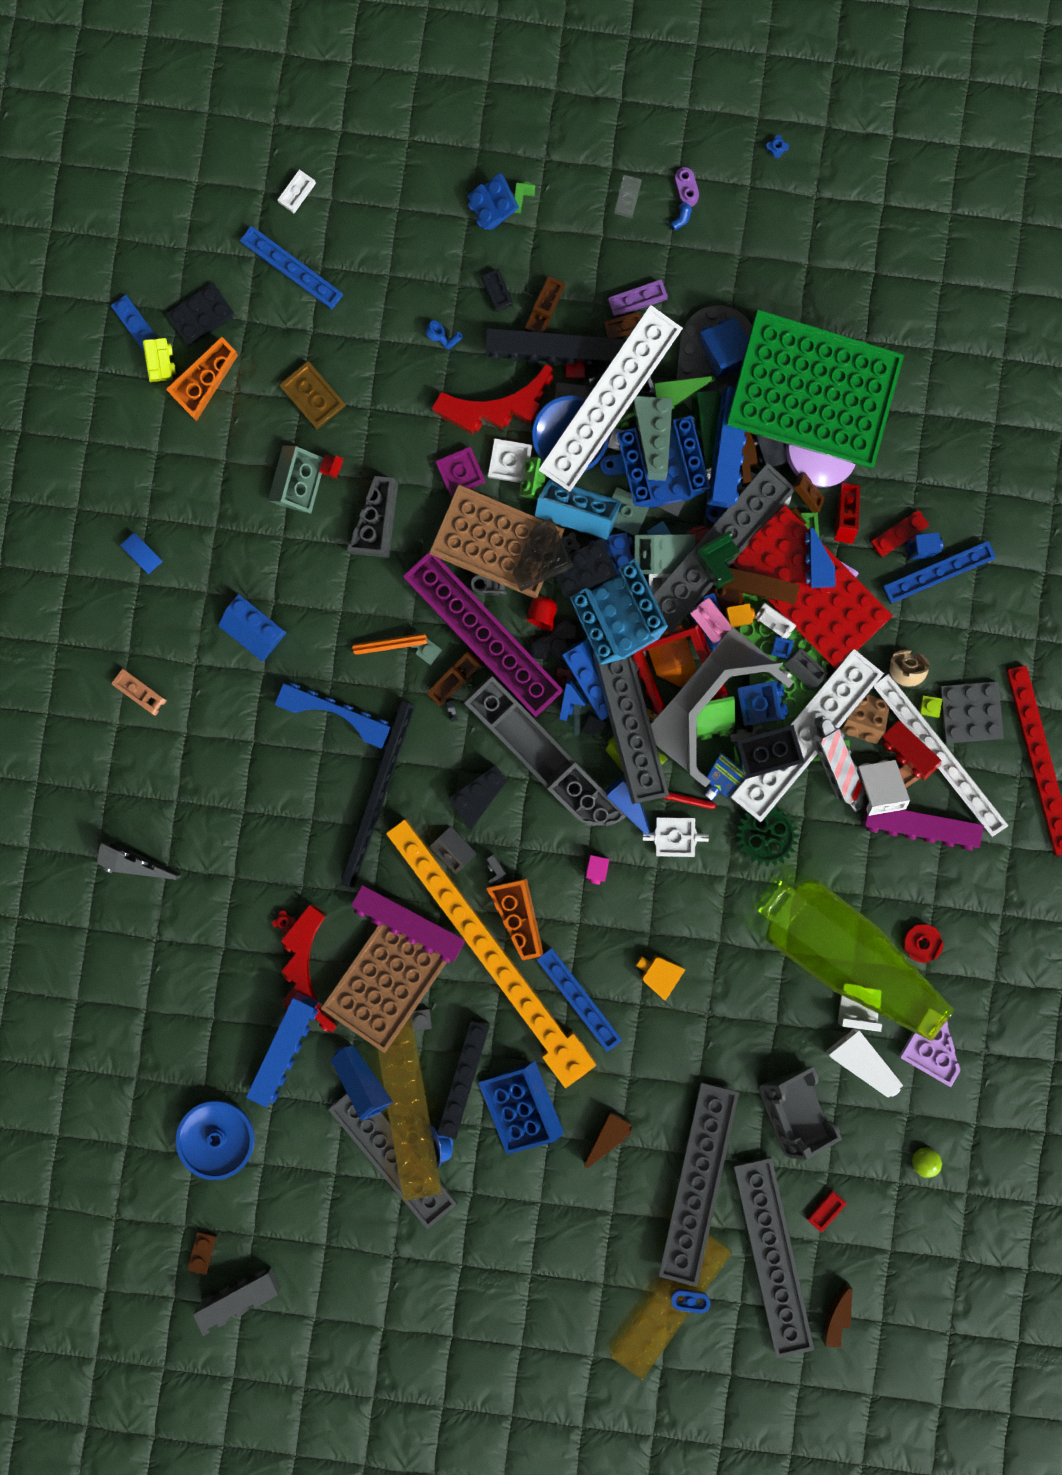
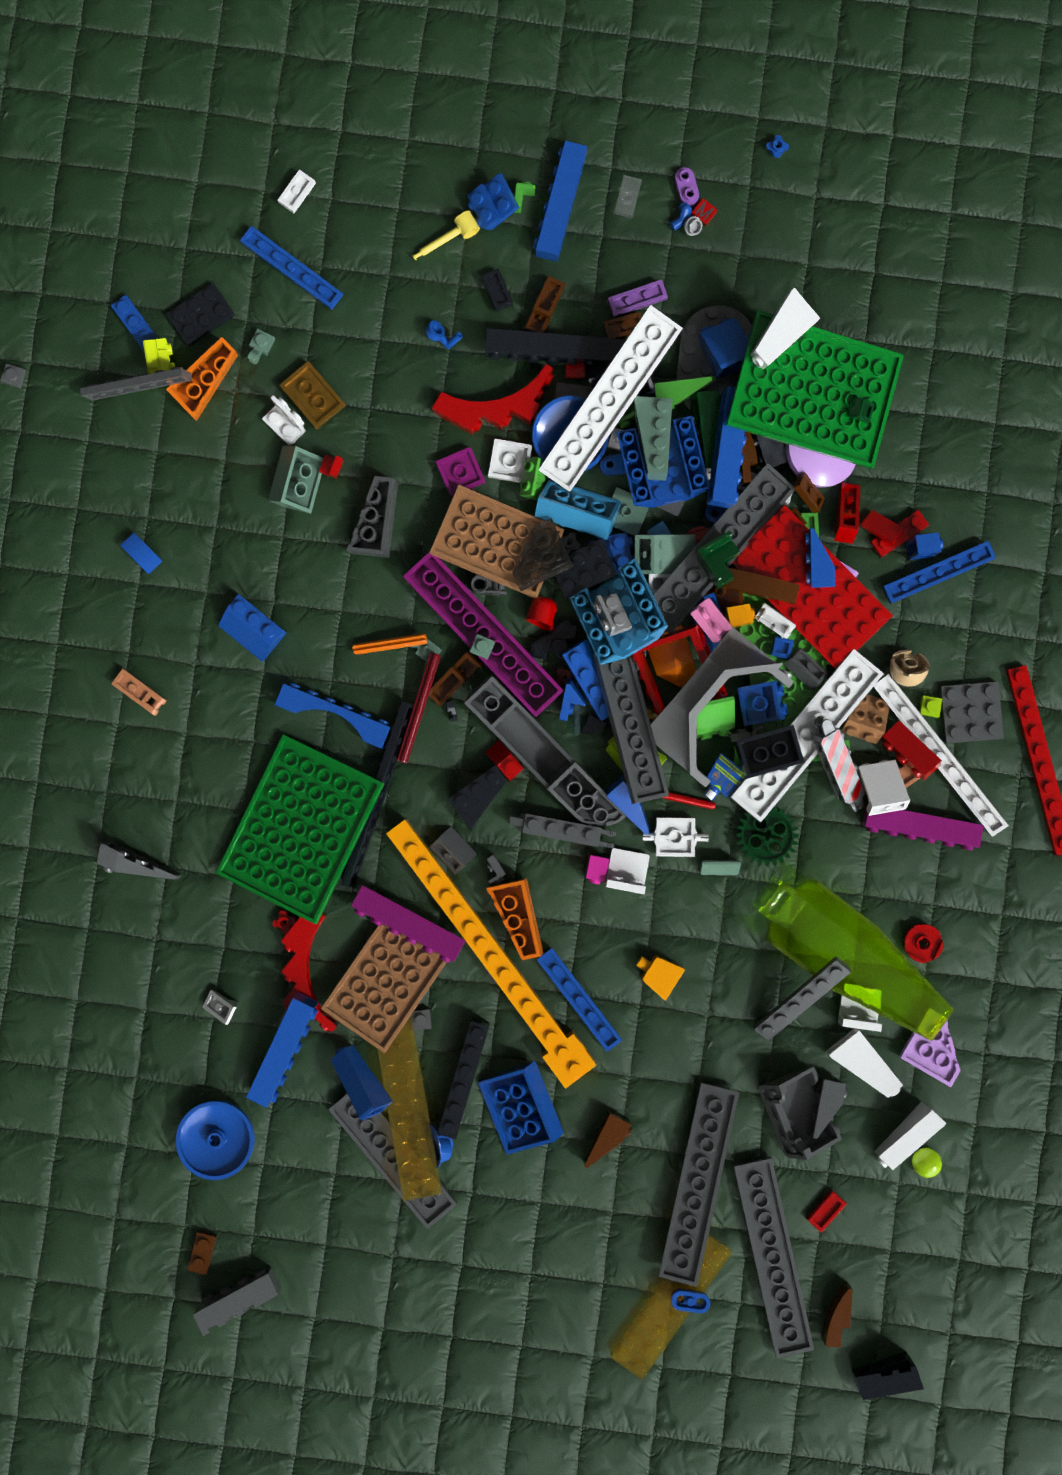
(13, 376): none -> dark grey plate
(142, 382): none -> dark grey plate
(220, 1006): none -> white slope
(261, 344): none -> sand green plate
(283, 422): none -> white bracket
(300, 829): none -> green plate
(418, 708): none -> dark red axle
(466, 227): none -> light yellow piece
(482, 647): none -> sand green plate
(504, 760): none -> red slope
(561, 201): none -> blue brick
(561, 830): none -> dark grey hinge
(612, 614): none -> light grey bracket
(627, 871): none -> white bracket
(692, 226): none -> light grey plate
(704, 211): none -> red tile
(720, 867): none -> sand green slope
(786, 326): none -> white slope
(802, 998): none -> dark grey plate
(827, 1101): none -> dark grey slope
(860, 409): none -> dark green slope
(882, 527): none -> red tile
(887, 1377): none -> black wedge
(909, 1136): none -> white slope

